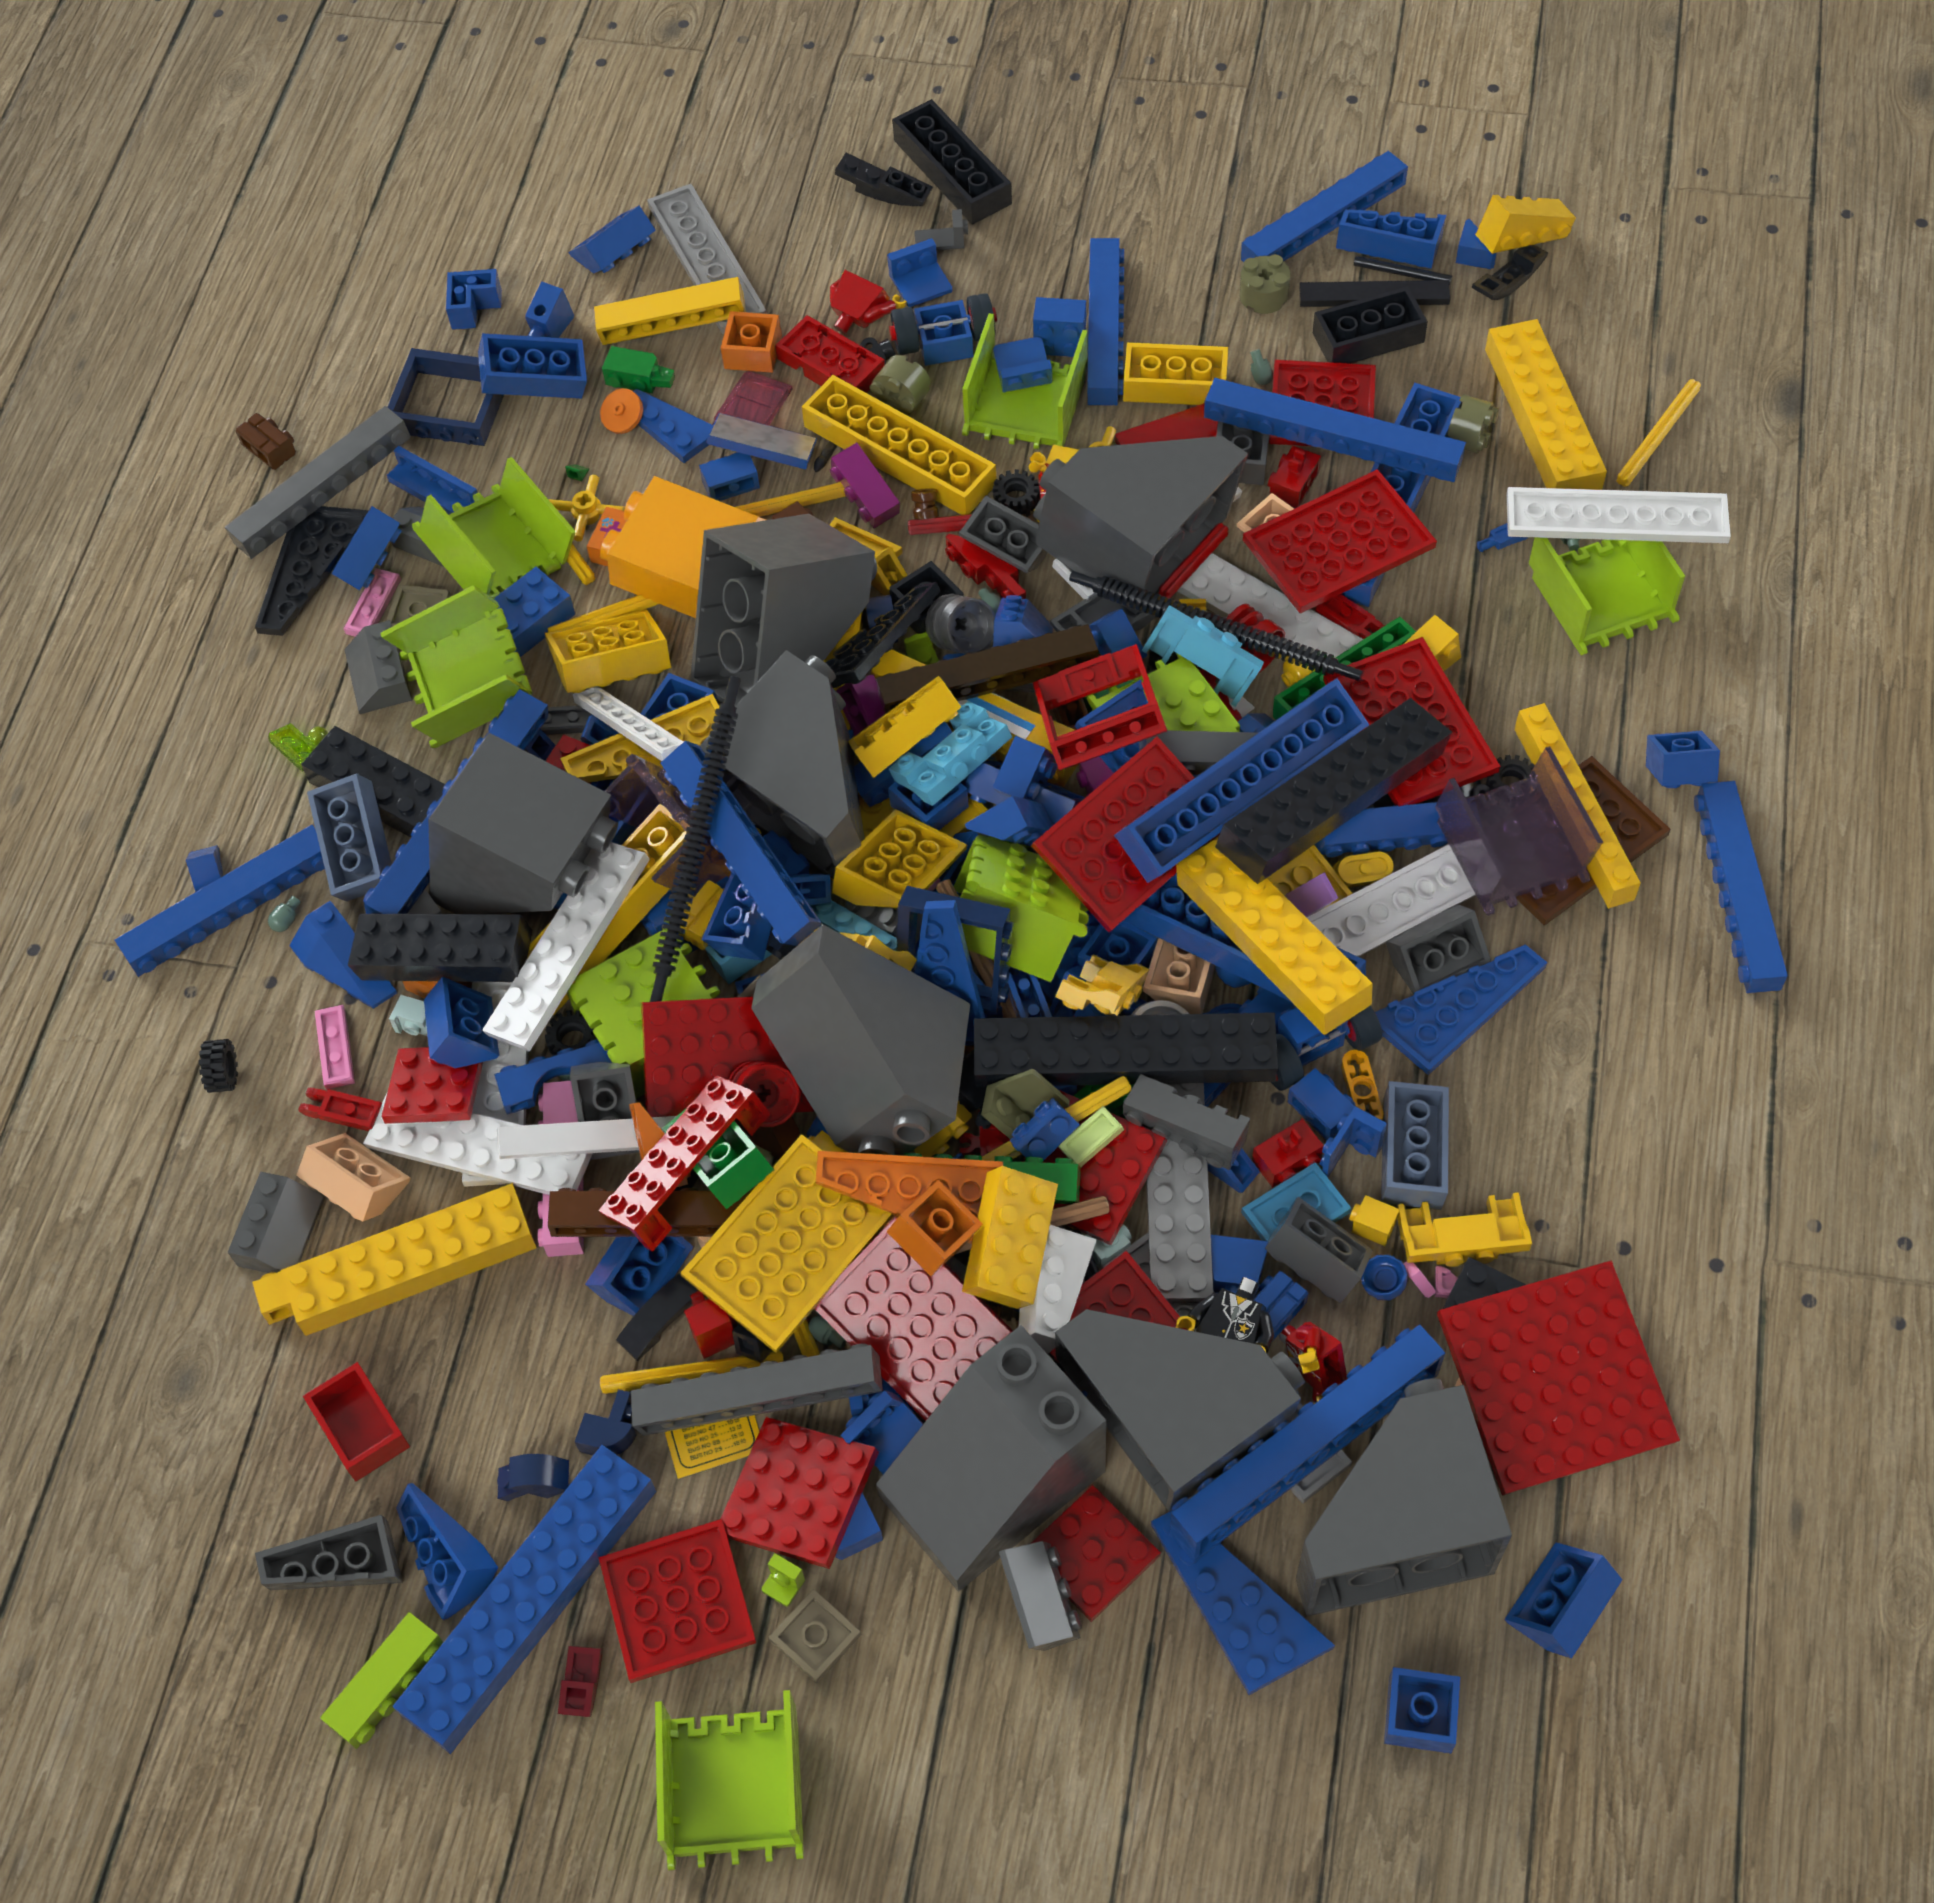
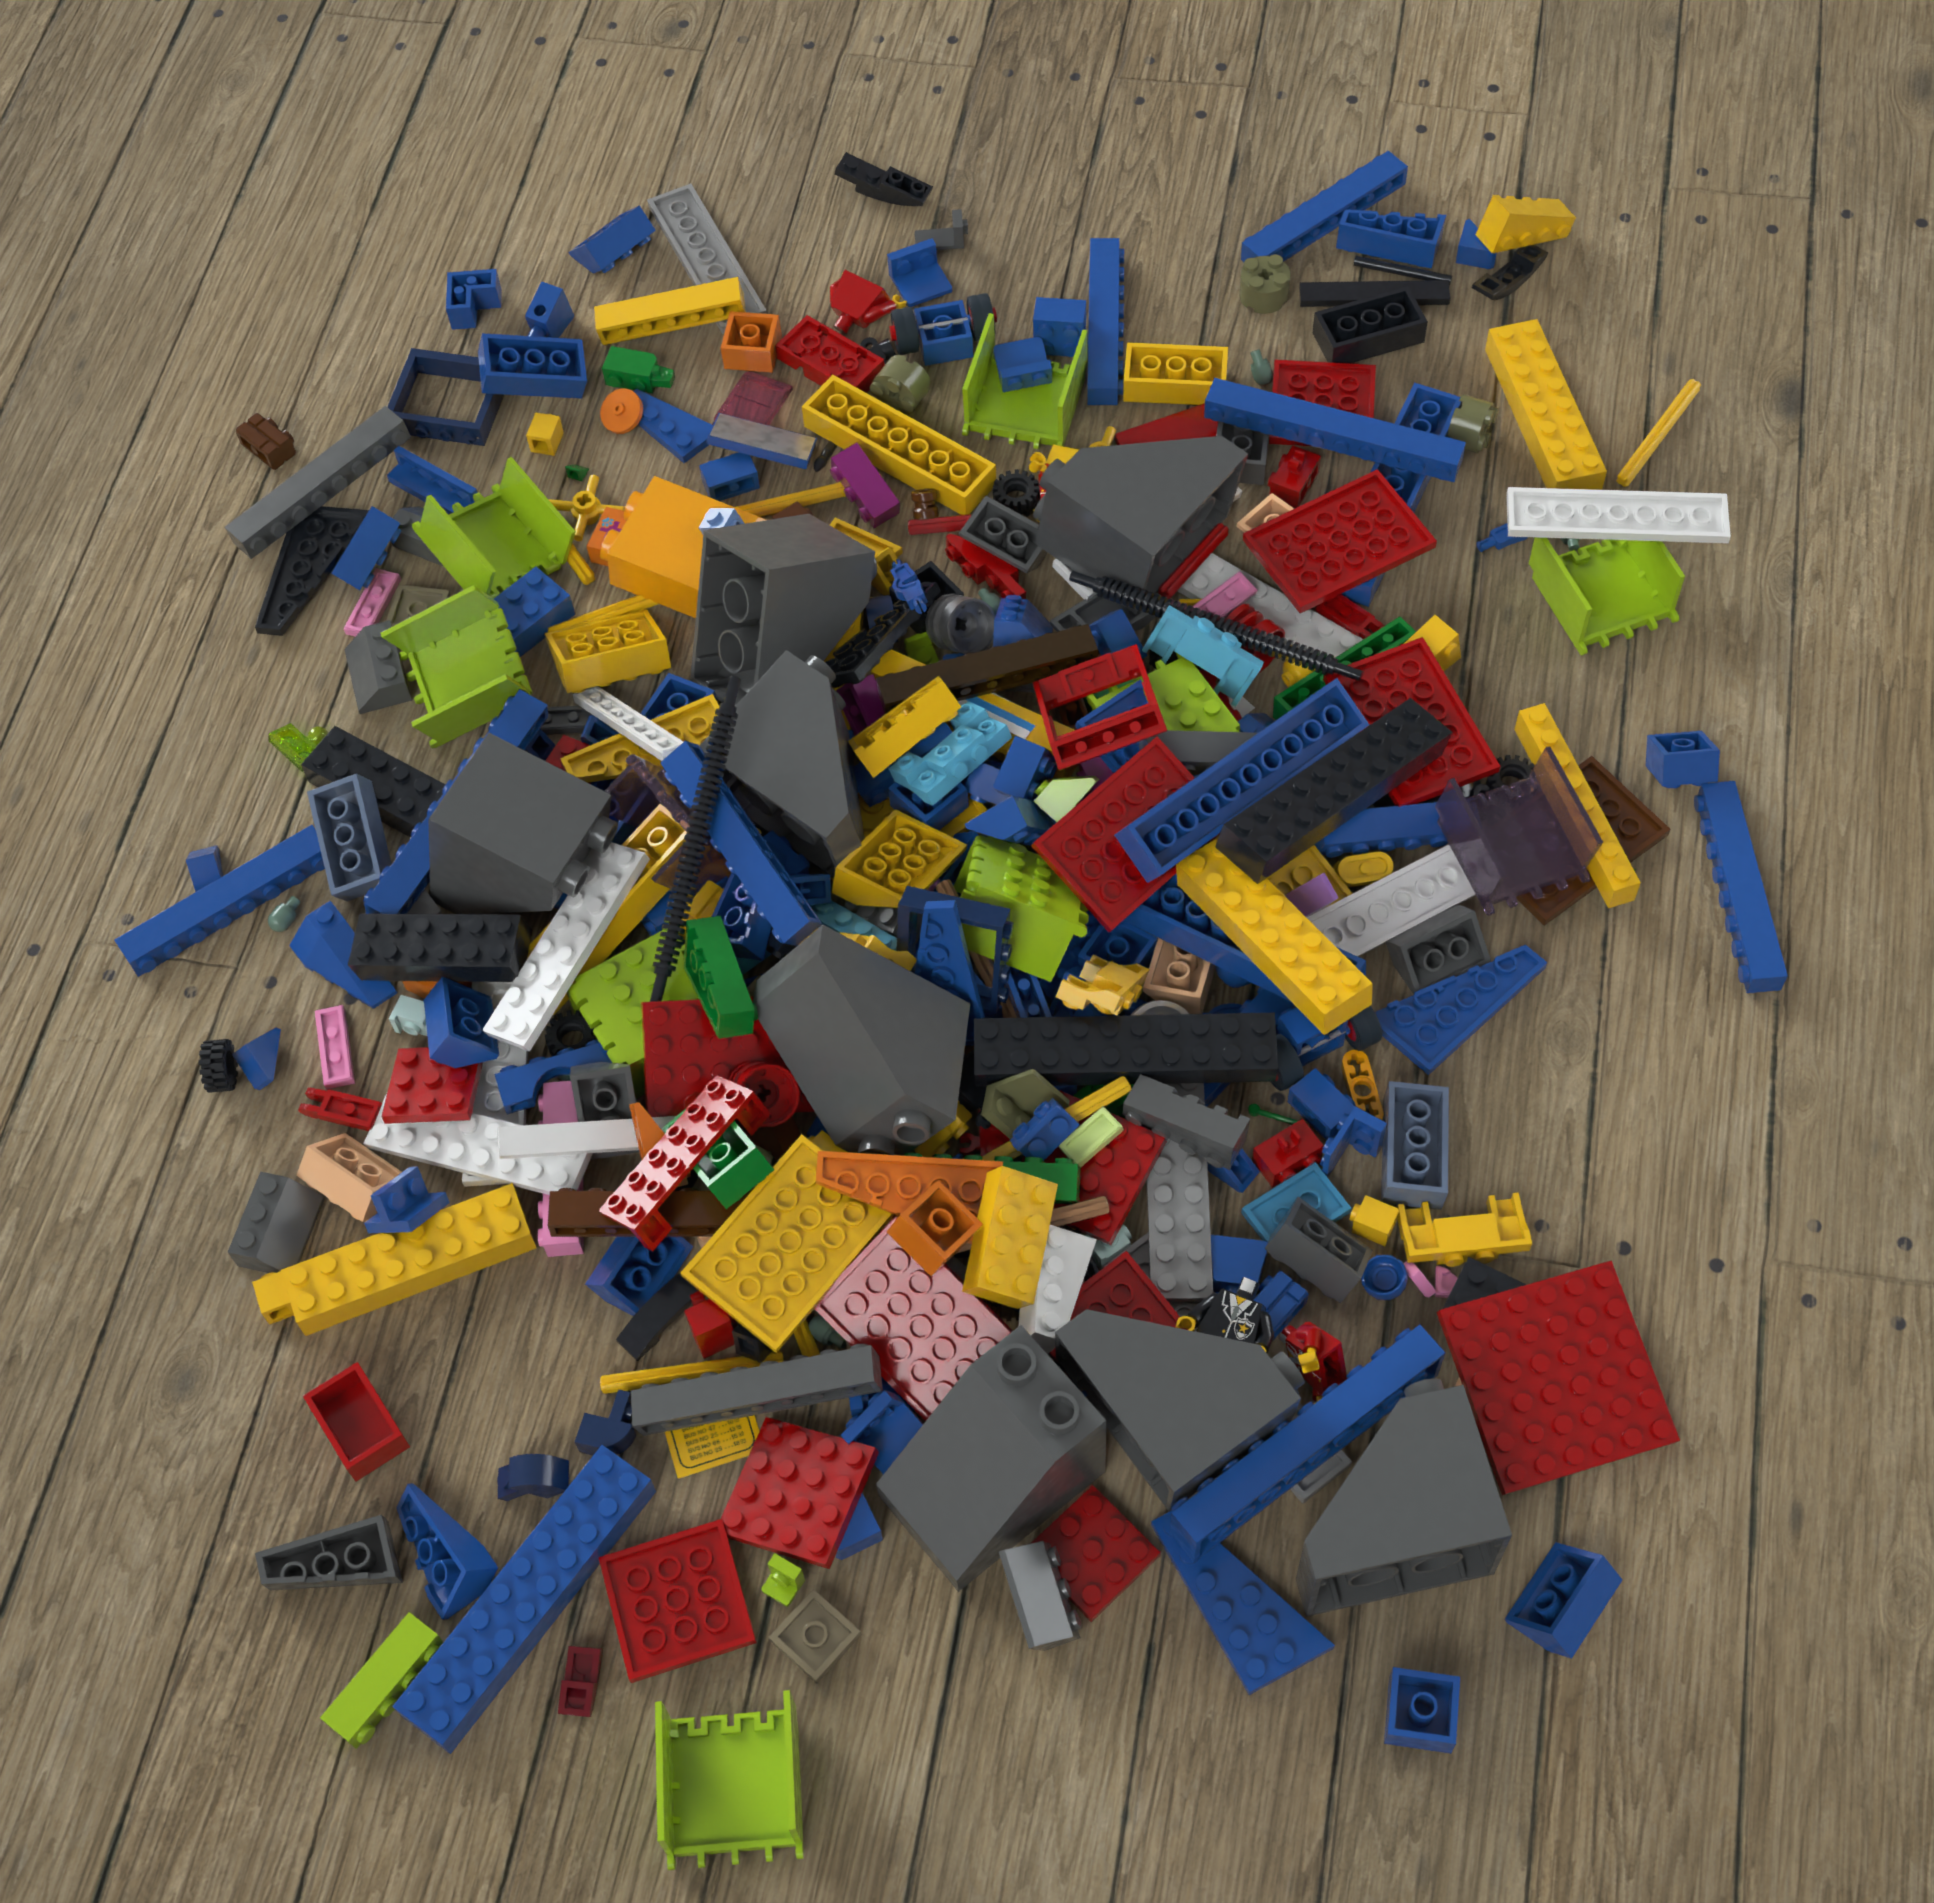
(259, 1058): none -> blue slope
(404, 1204): none -> blue bracket
(545, 434): none -> yellow brick
(717, 978): none -> green wedge
(720, 518): none -> bracket
(908, 587): none -> blue piece
(952, 161): black brick -> none
(1063, 794): none -> lime slope
(1228, 596): none -> bright pink tile
(1254, 1110): none -> green hinge

